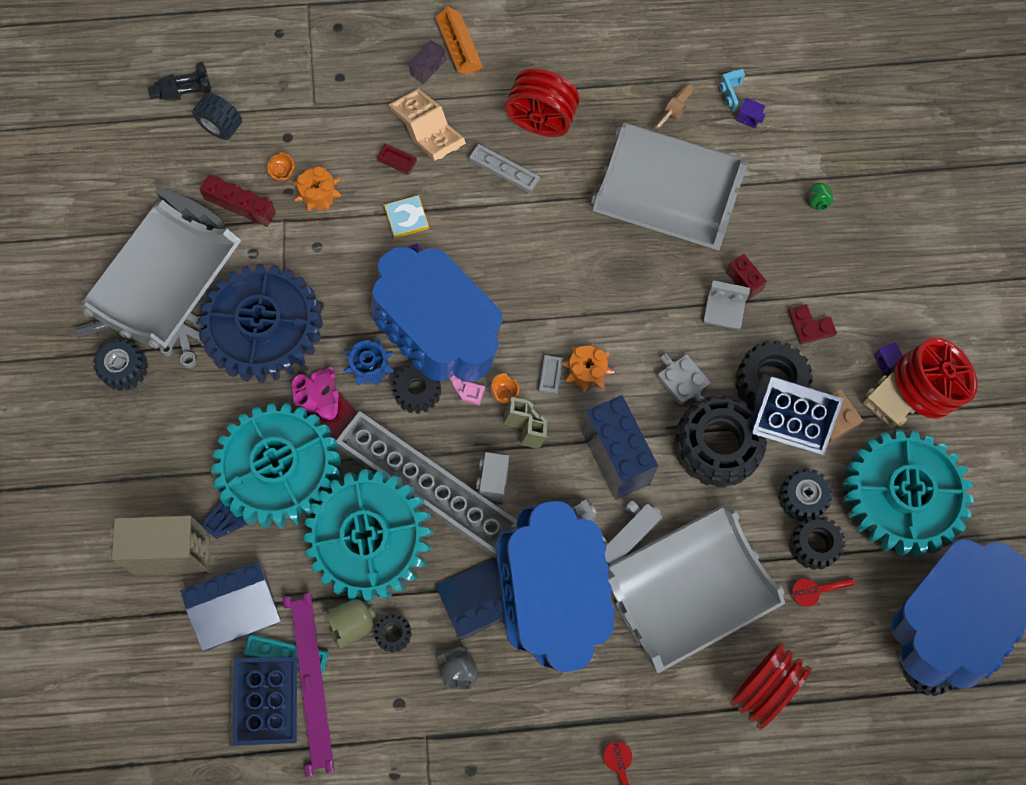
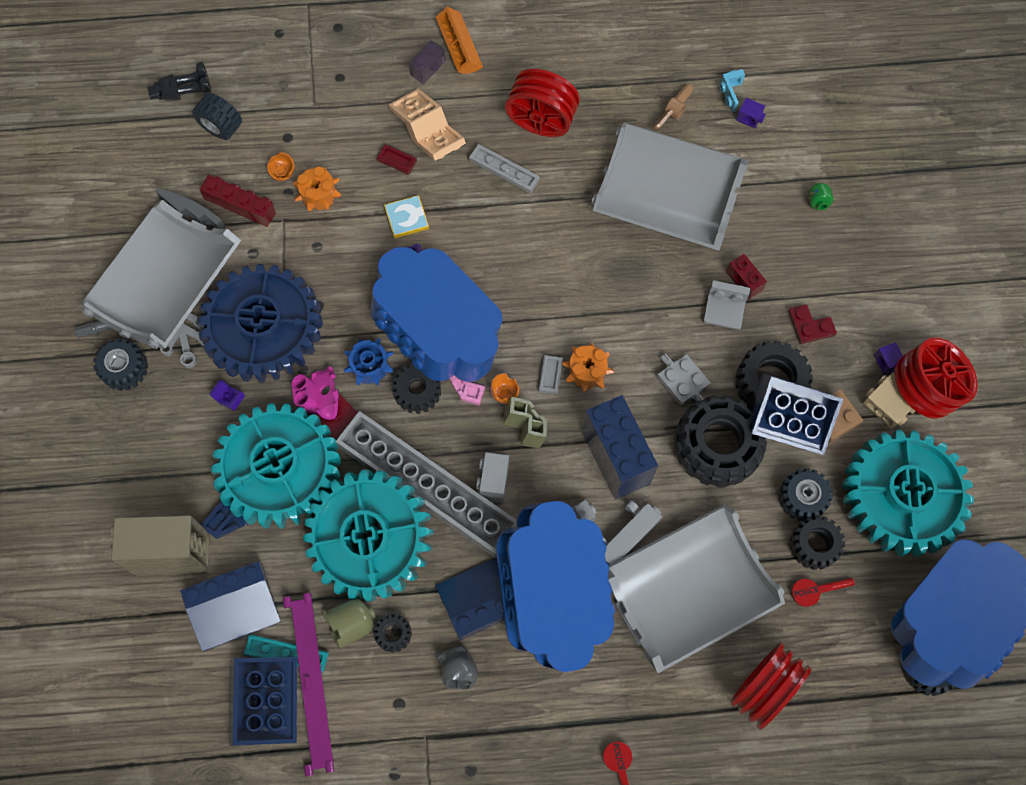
(226, 395): none -> dark purple bracket

